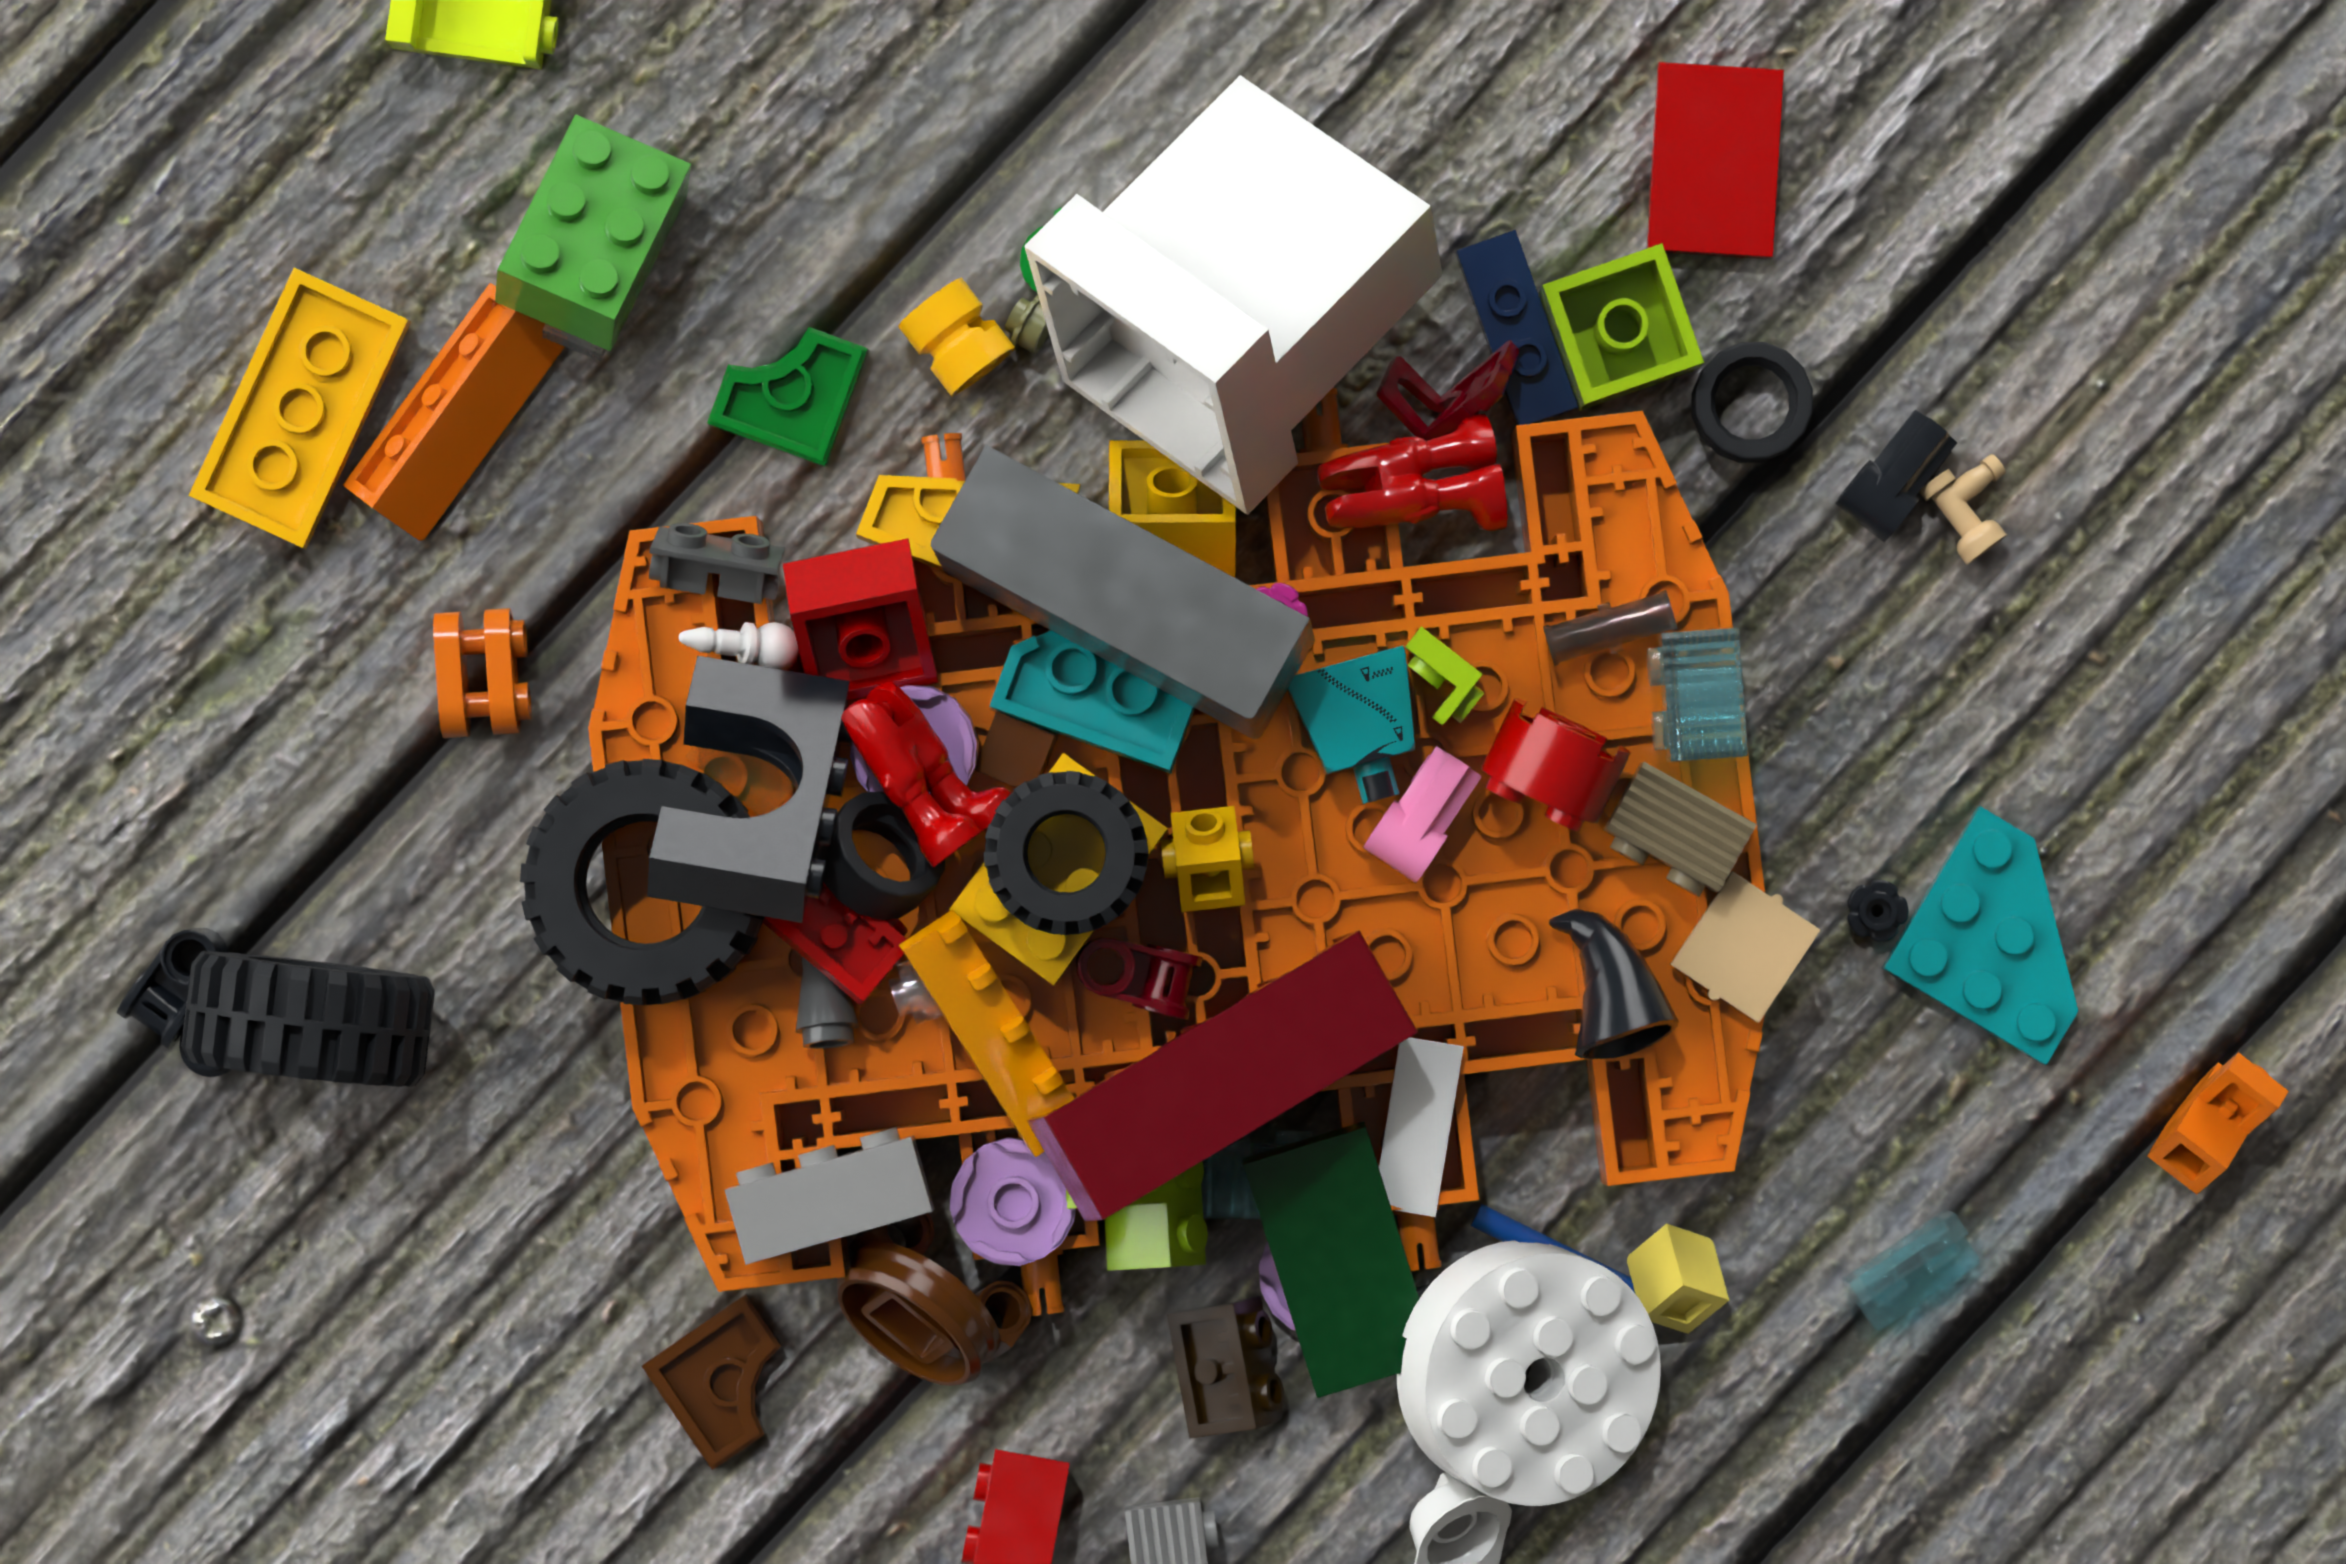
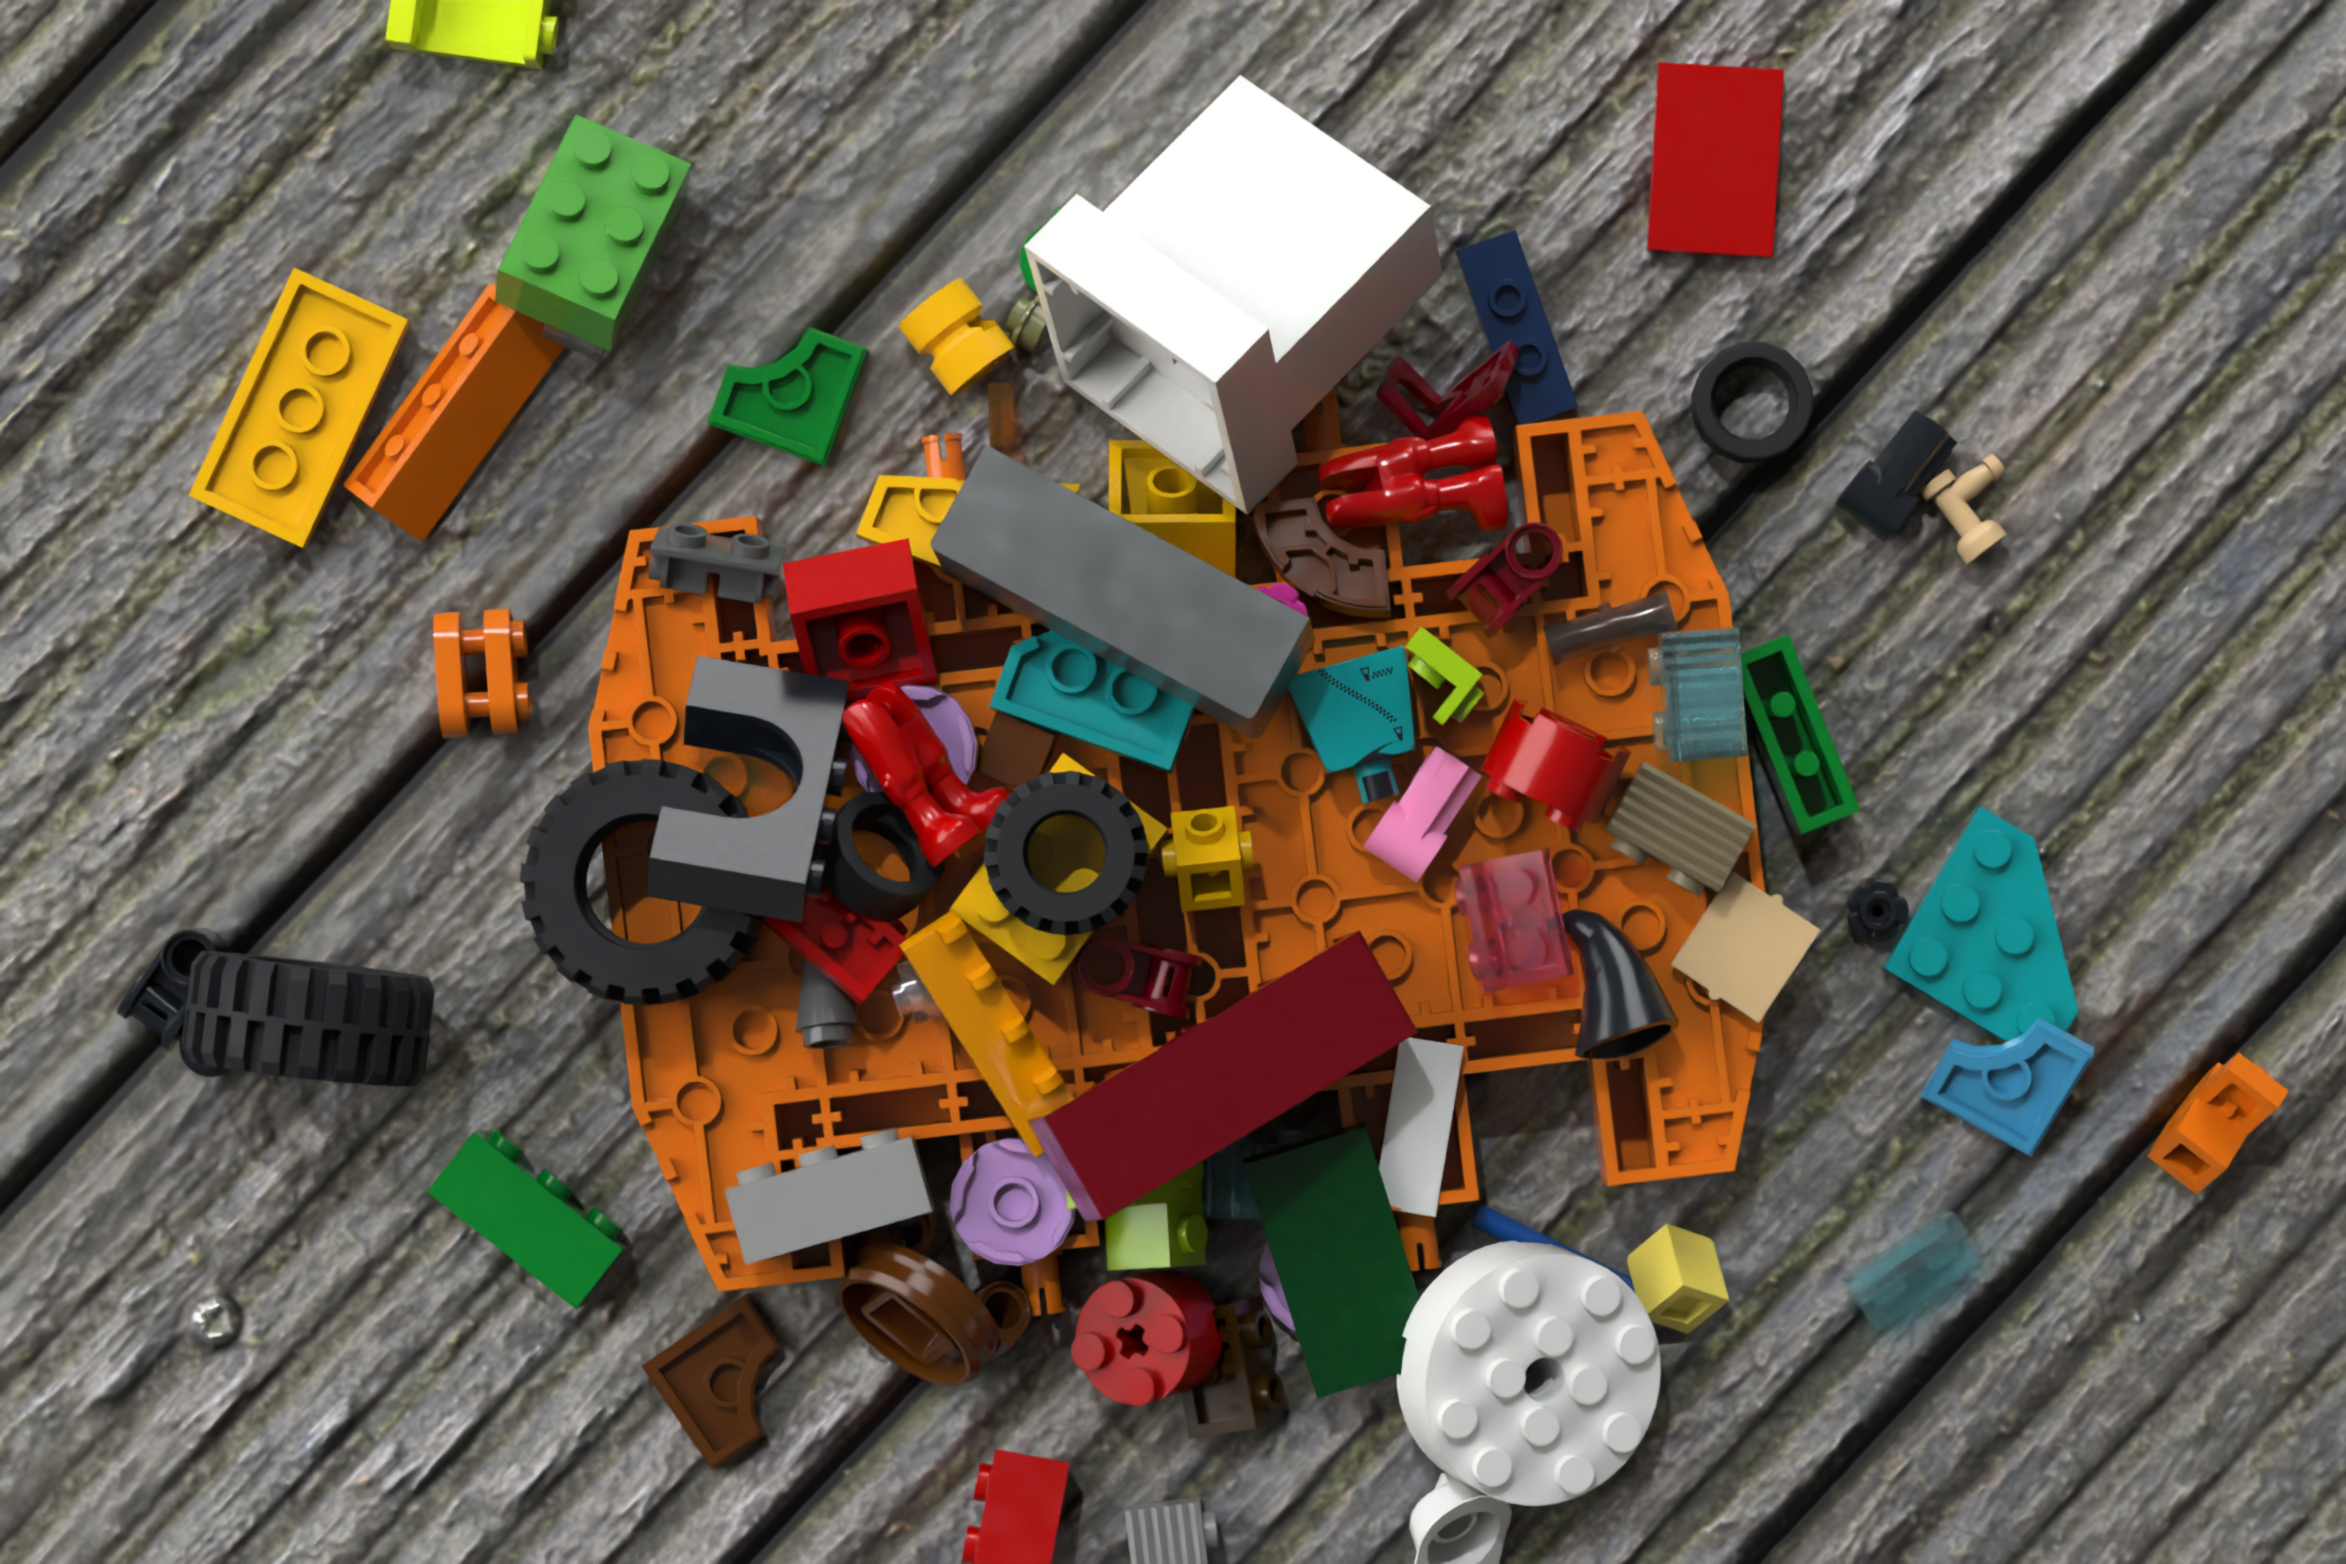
(529, 1216): none -> green brick
(768, 646): white bar -> none
(1002, 416): none -> clear orange tile
(1147, 1337): none -> red brick
(1319, 562): none -> reddish brown tile
(1504, 579): none -> dark red piece
(1513, 920): none -> clear pink bracket
(1621, 326): lime brick -> none
(1794, 738): none -> green brick
(2010, 1086): none -> dark azure tile

